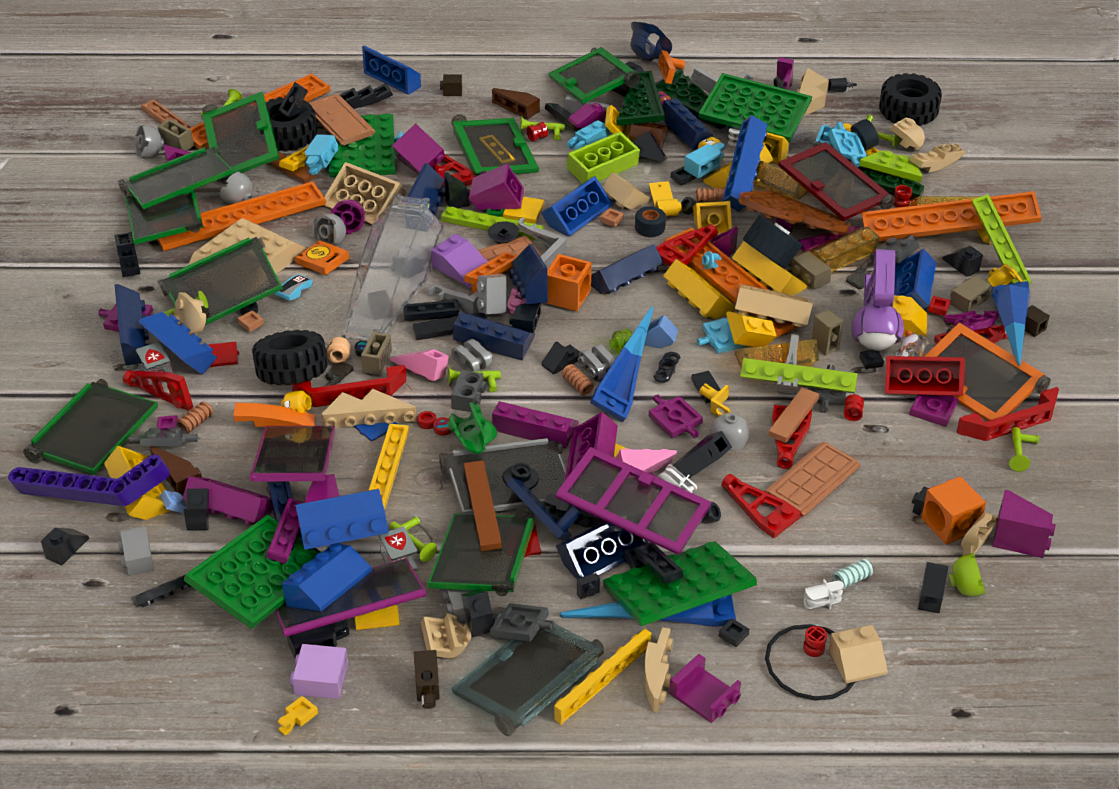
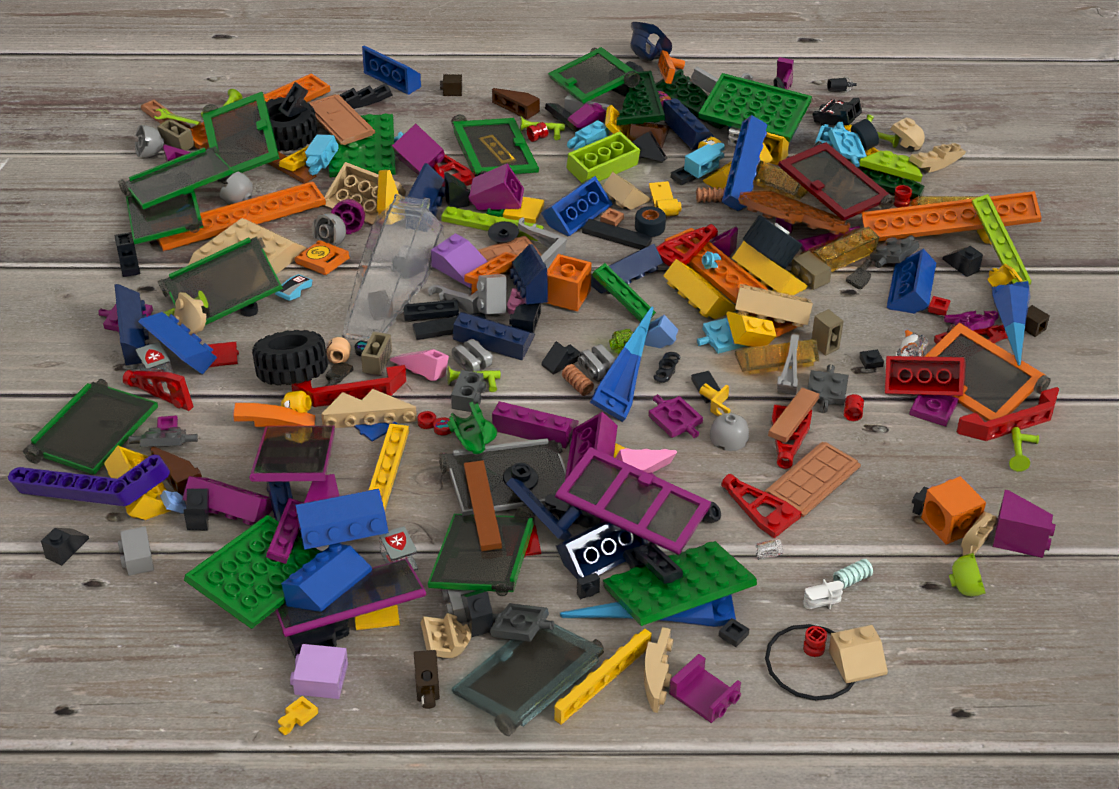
(163, 590): black plate -> none
(166, 114): none -> lime flag
(195, 417): nougat piece -> none
(250, 321): nougat plate -> none
(386, 190): none -> yellow slope
(428, 550): lime piece -> none
(616, 234): none -> black tile
(622, 291): none -> green tile
(676, 478): white arm -> none
(687, 205): black tile -> none
(703, 454): black slope -> none
(713, 213): yellow slope -> none
(769, 549): none -> clear piece
(806, 376): lime plate -> none
(815, 86): tan slope -> none
(838, 112): none -> black hips
(878, 323): medium lavender beam -> none
(910, 97): black tyre -> none
(912, 314): yellow slope -> none
(933, 587): black slope -> none
(970, 294): dark tan brick -> none

